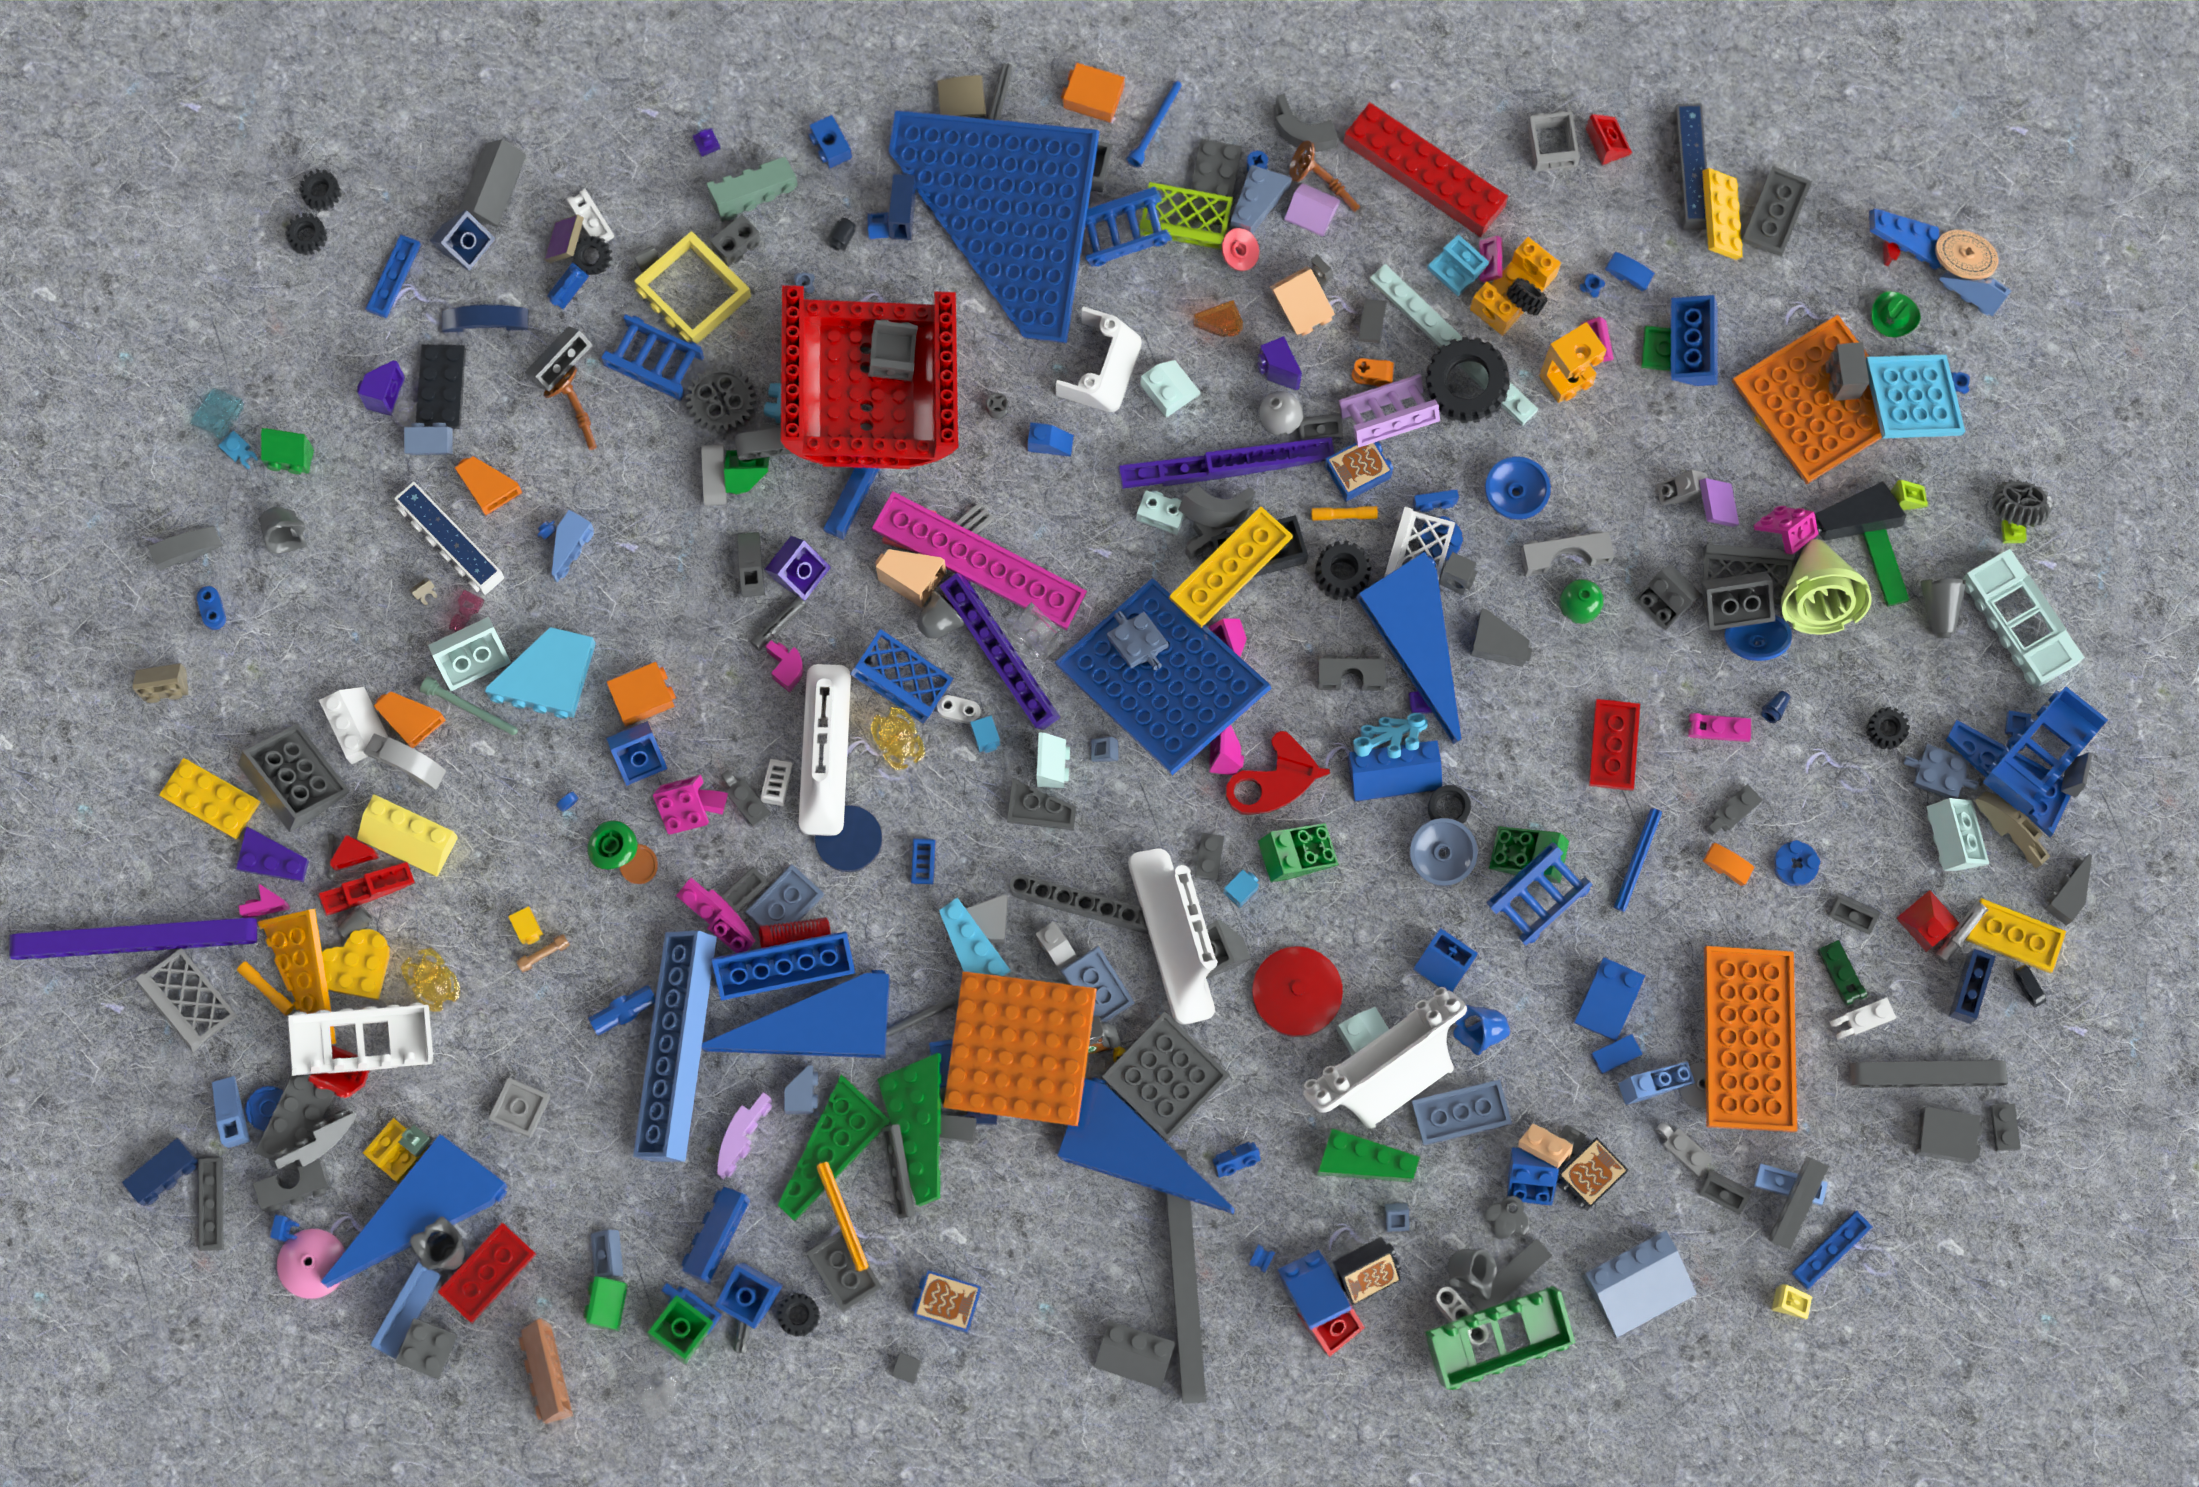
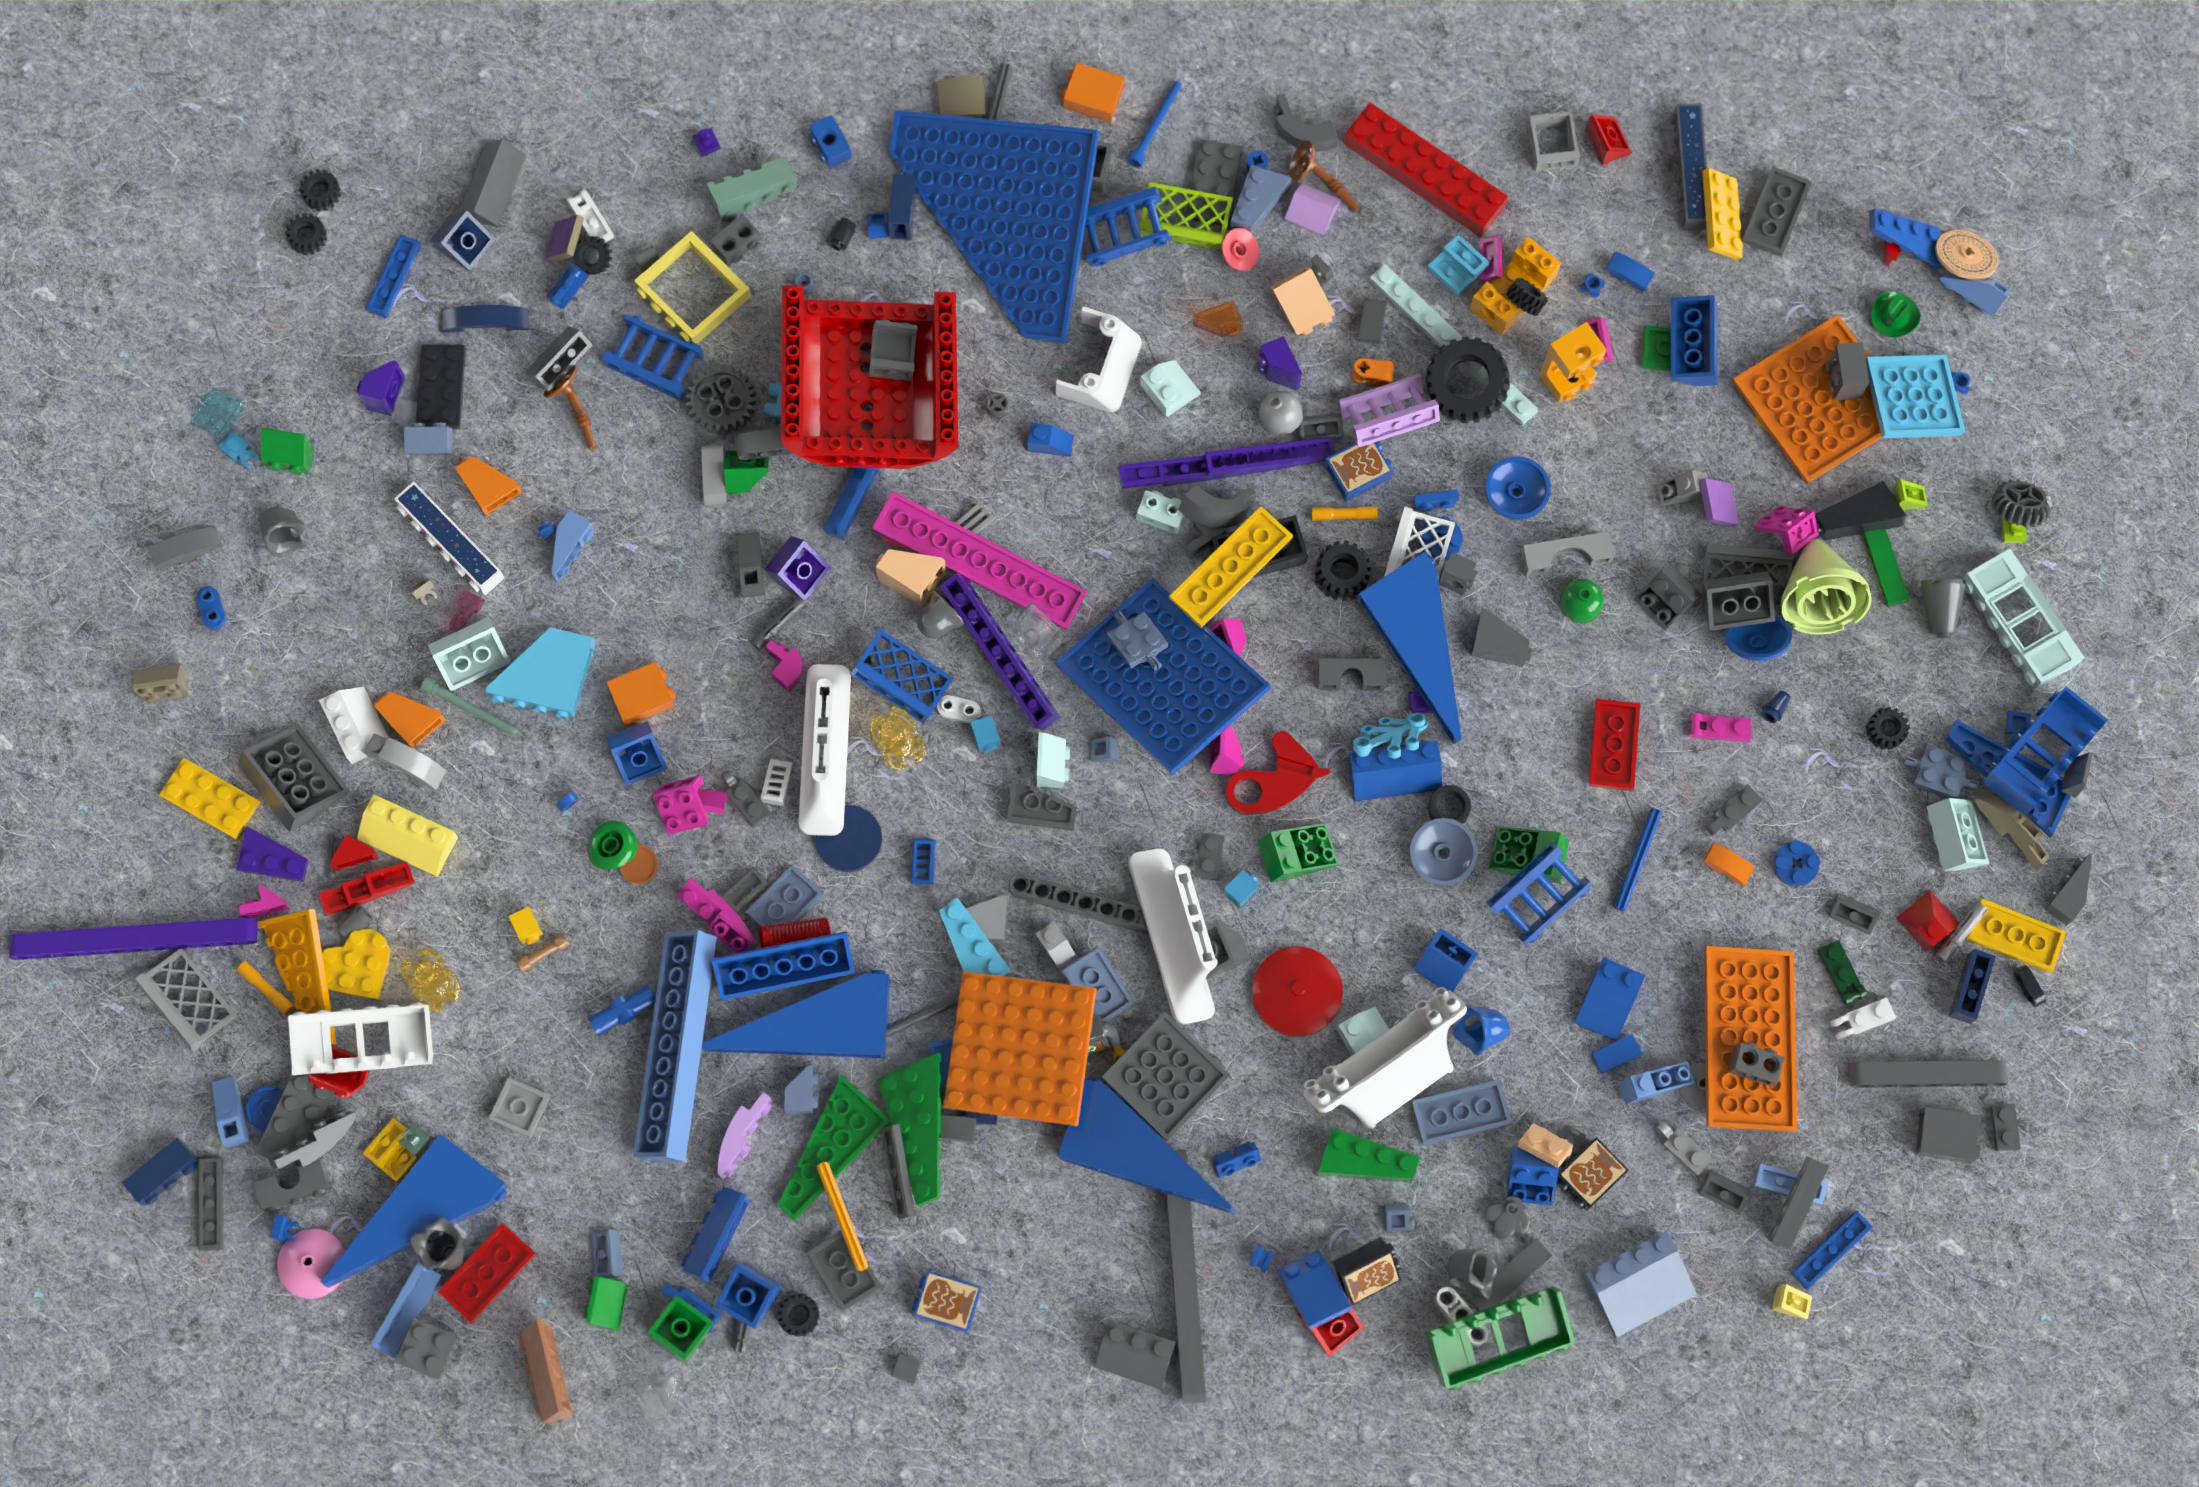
(1755, 1069): none -> dark grey brick

